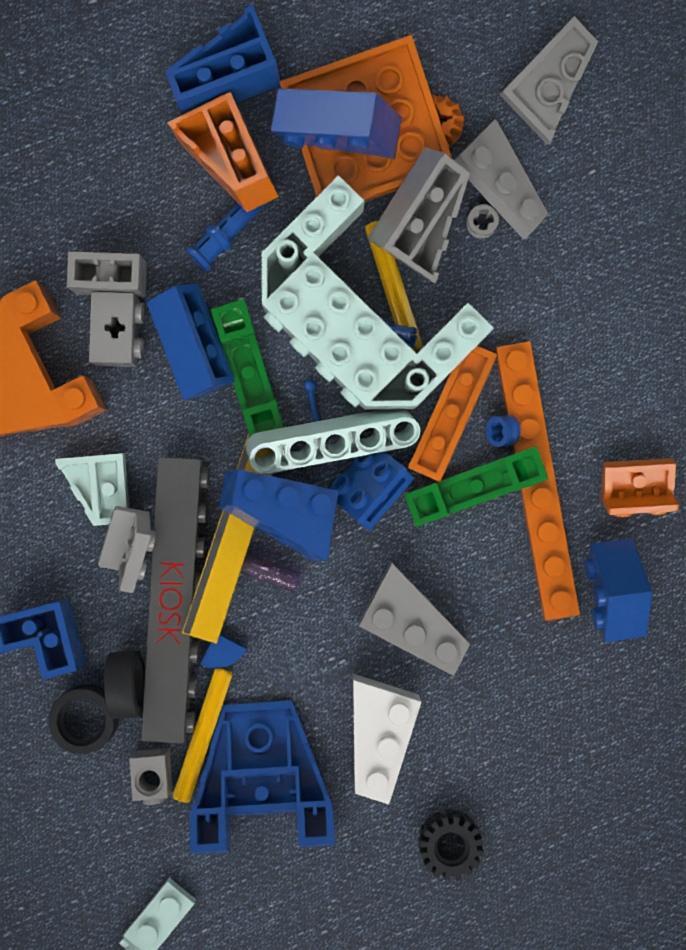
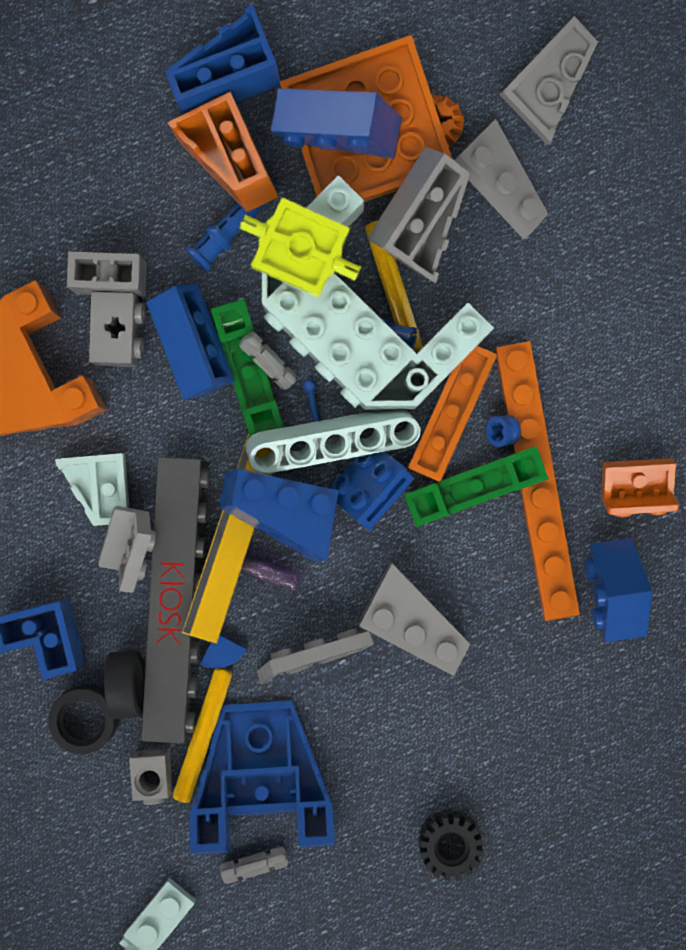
(254, 865): none -> light grey axle
(268, 360): none -> light grey axle
(300, 247): none -> neon yellow plate
(315, 651): none -> light grey wing
(381, 735): white wedge -> none
(474, 214): light grey bush -> none

